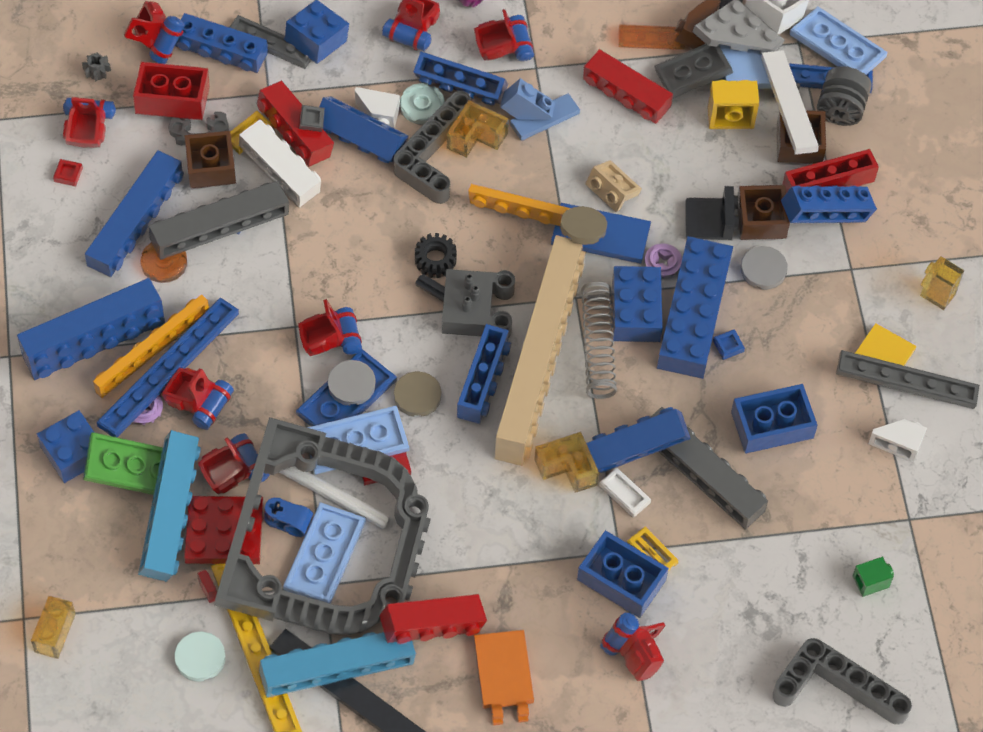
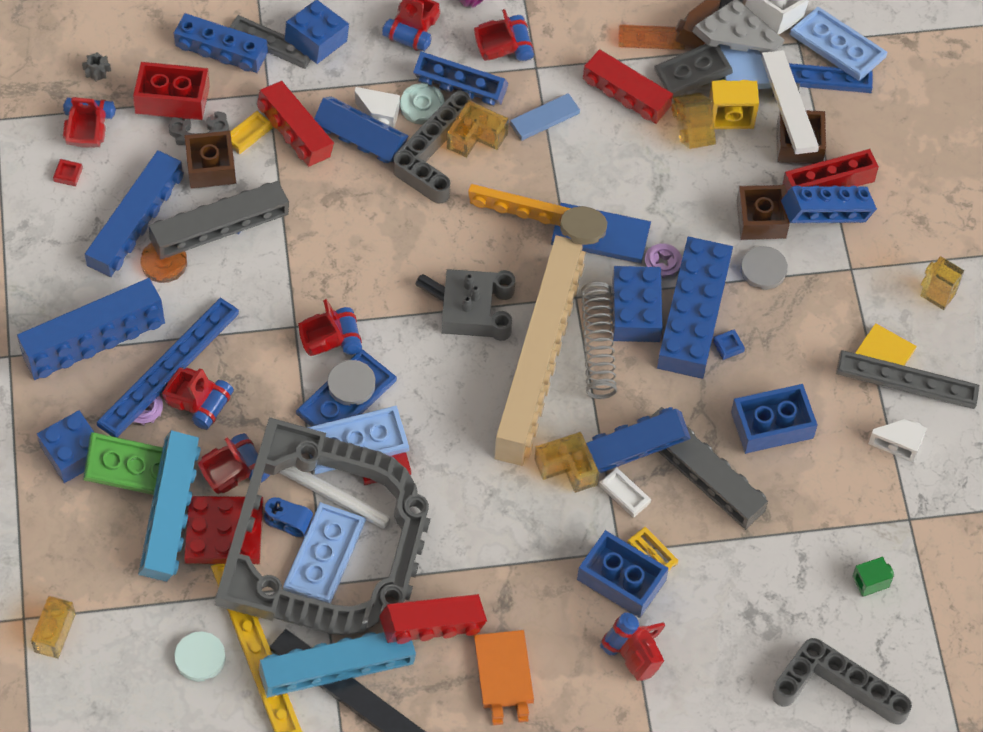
(151, 346): light orange plate -> none
(155, 31): red piece -> none
(207, 585): red tile -> none
(280, 162): white brick -> none
(311, 118): dark grey tile -> none
(417, 394): dark tan tile -> none
(435, 244): black tyre -> none
(482, 374): blue brick -> none
(526, 102): medium blue slope -> none
(612, 185): tan bracket -> none
(696, 118): none -> clear yellow brick
(712, 216): black bracket -> none
(844, 95): dark grey wheel -> none

